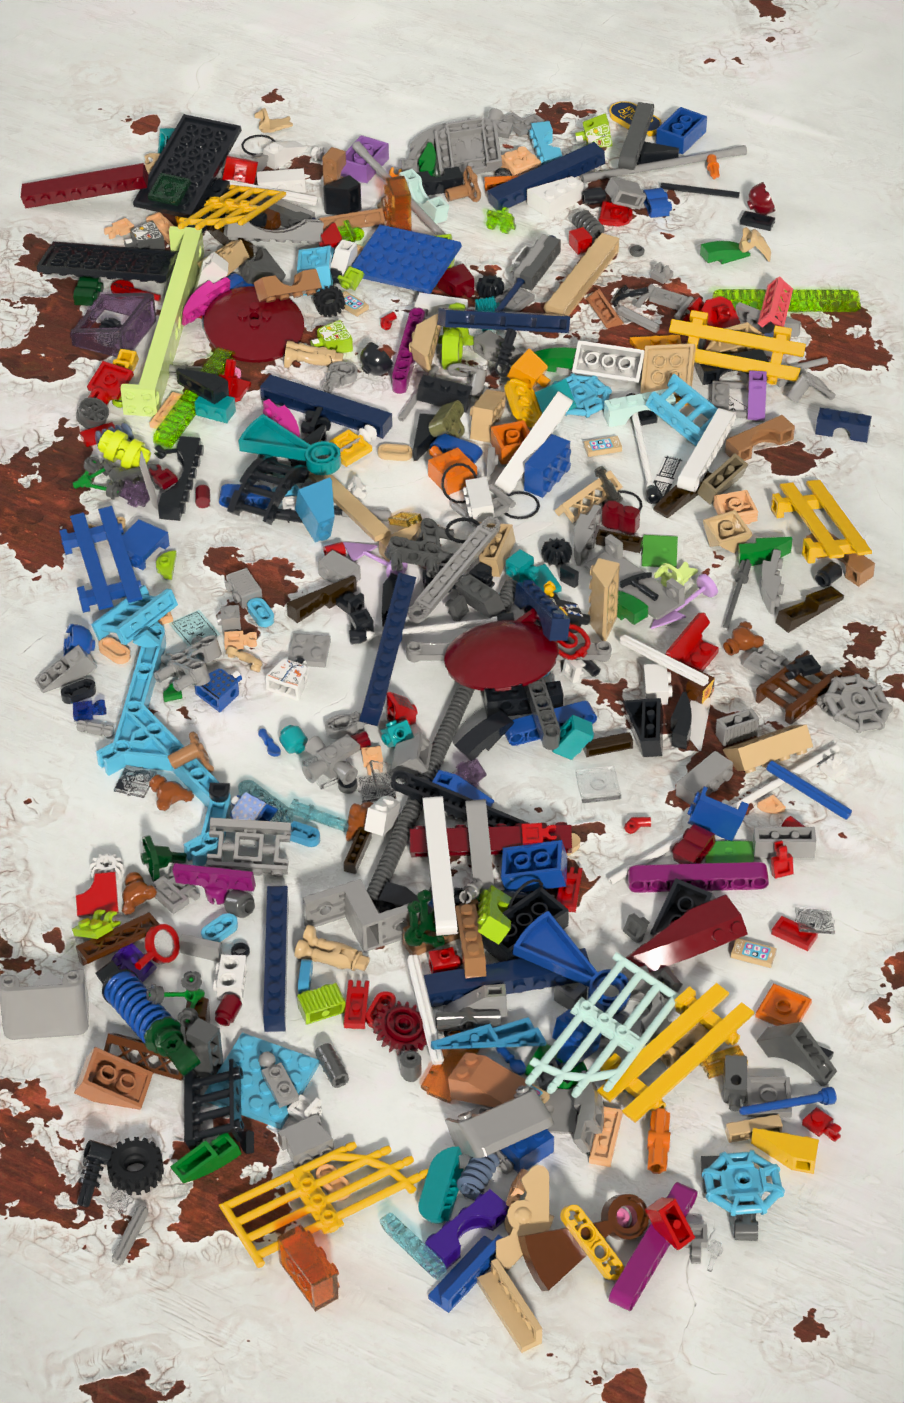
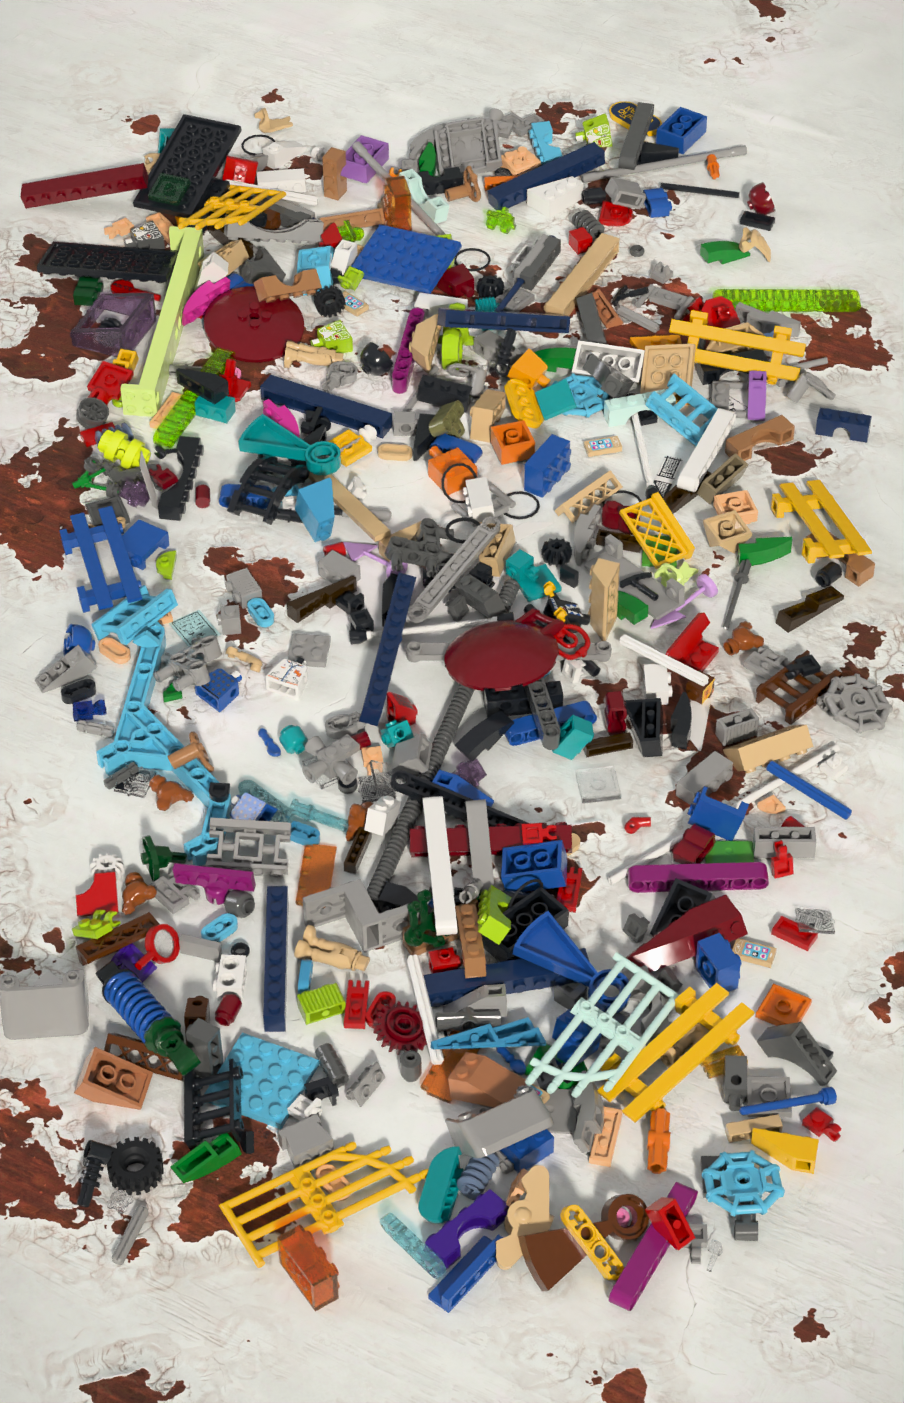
(115, 502): none -> dark grey tile
(121, 775): none -> dark grey axle
(192, 983): dark grey plant -> none
(238, 640): light nougat plate -> none
(277, 1080): light grey plate -> none
(315, 870): none -> clear orange windscreen
(322, 1089): none -> black bracket
(342, 196): black slope -> none
(367, 1084): none -> light grey hinge
(386, 321): red arm -> none
(404, 423): none -> light grey brick
(406, 519): clear yellow tile -> none
(474, 249): none -> black piece
(492, 460): light grey plate -> none
(510, 1307): tan fence -> none
(538, 435): white beam -> none
(553, 620): dark blue arch -> none
(591, 319): none -> dark grey beam
(608, 486): clear smoke piece -> none
(611, 380): none -> dark grey arch
(615, 713): none -> dark red brick
(670, 526): none -> yellow fence
(718, 962): none -> blue brick
(771, 582): light grey slope -> none
(773, 300): coral fence -> none

